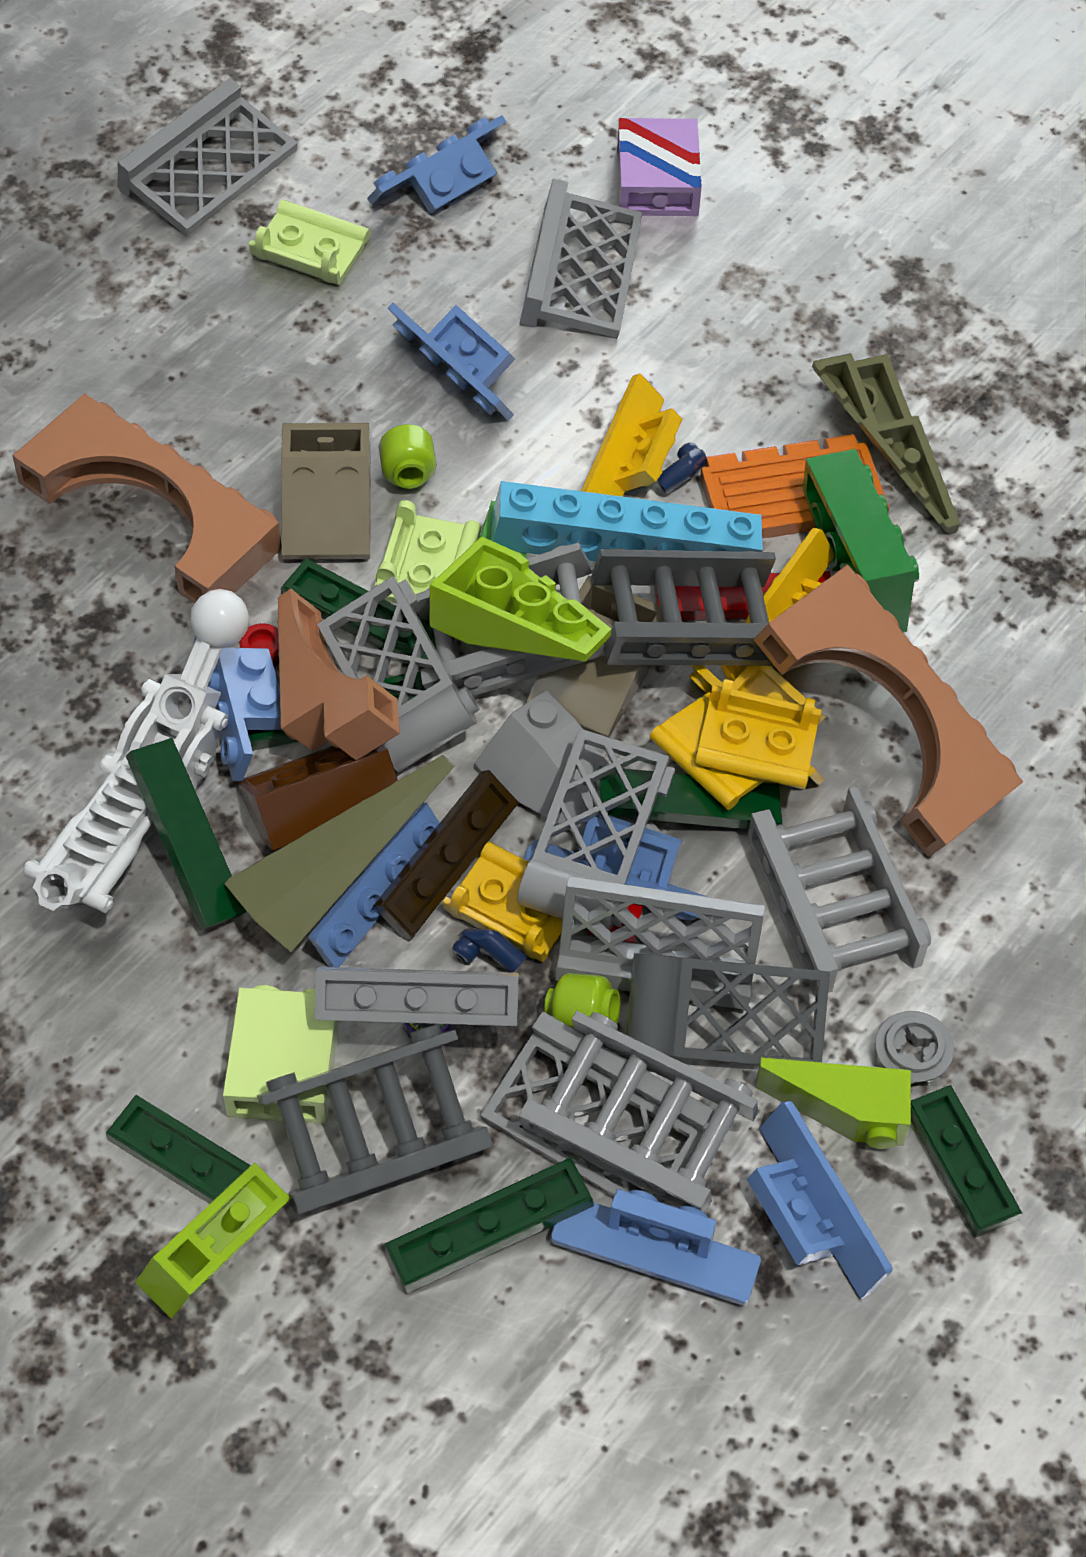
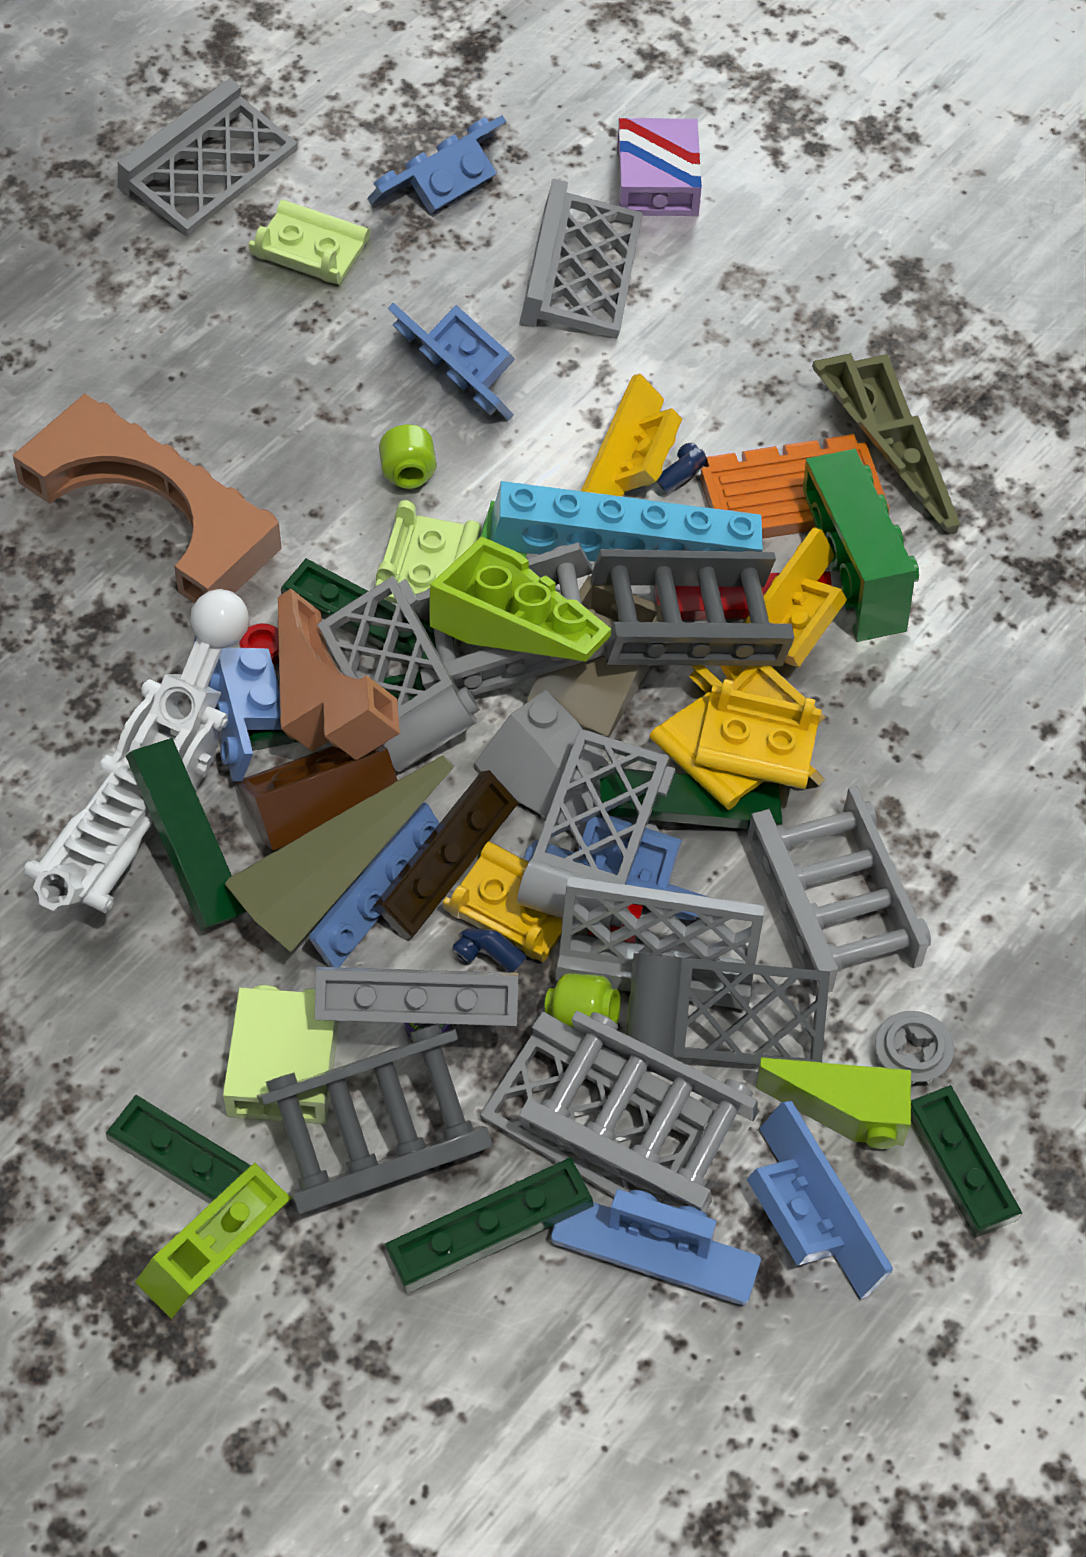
(326, 490): dark tan slope -> none
(960, 764): nougat arch -> none

